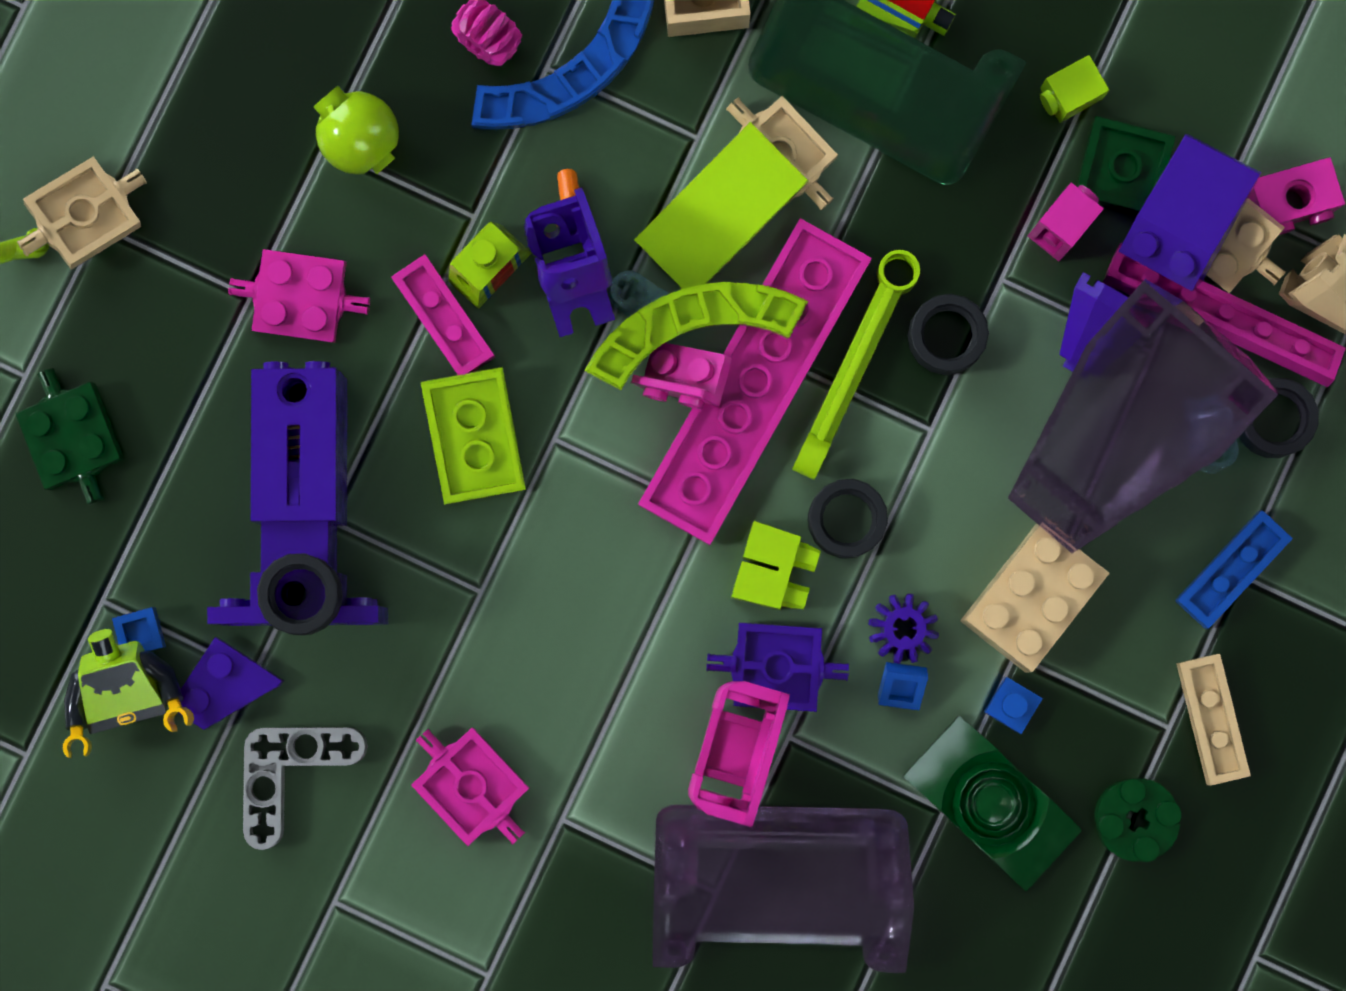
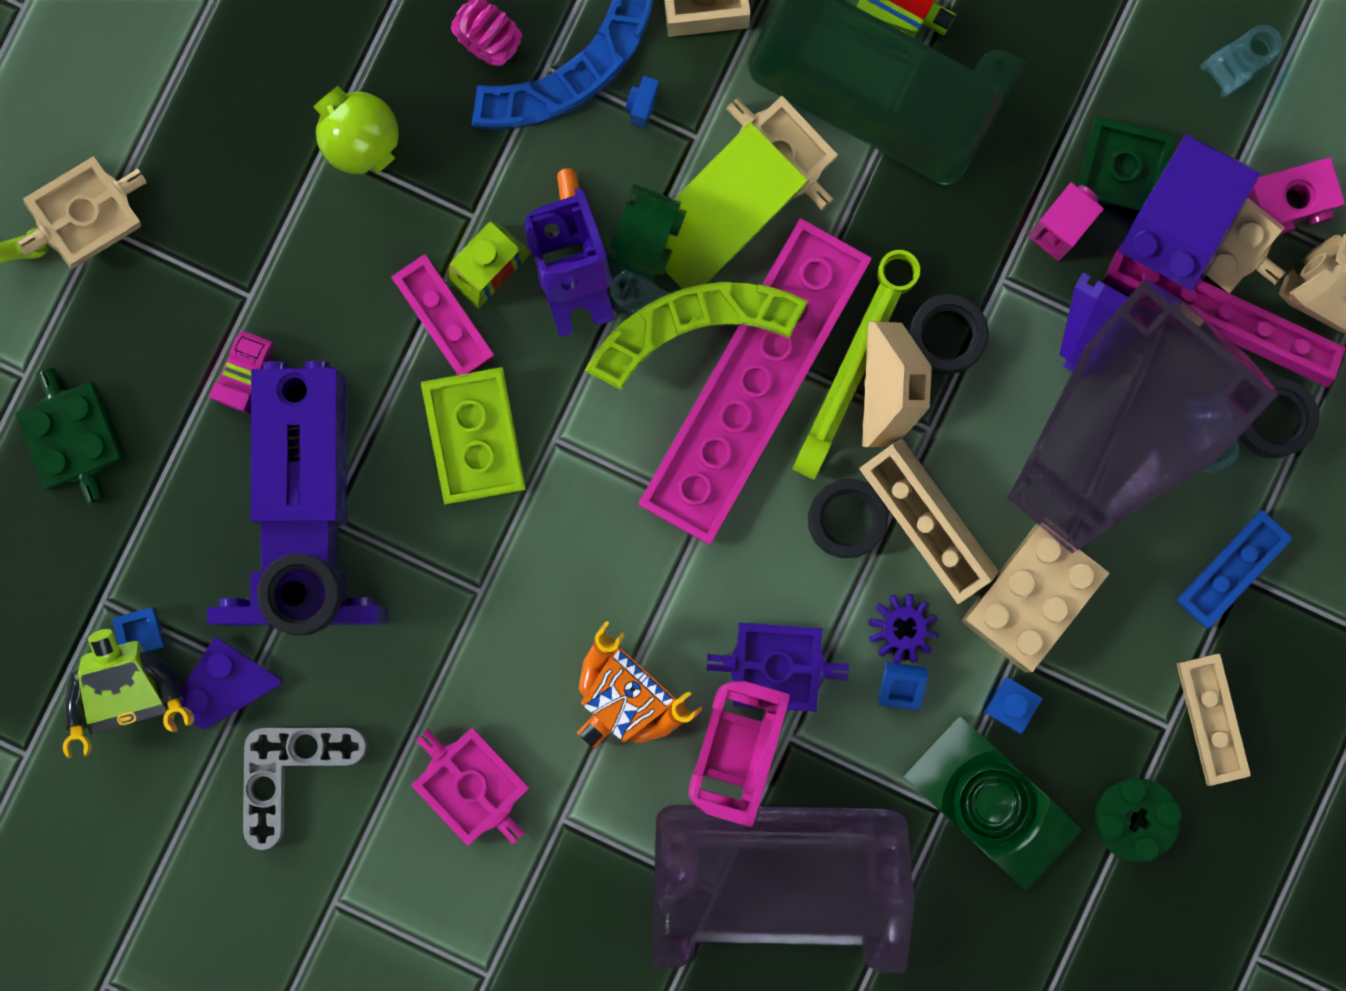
(235, 381): none -> dark pink leg
(299, 296): dark pink plate -> none
(625, 697): none -> torso
(642, 100): none -> blue plate
(645, 232): none -> dark green brick
(685, 373): dark pink bracket -> none
(778, 550): lime hips -> none
(894, 384): none -> tan slope
(929, 521): none -> tan brick
(1073, 89): lime brick -> none
(1237, 62): none -> clear light blue piece

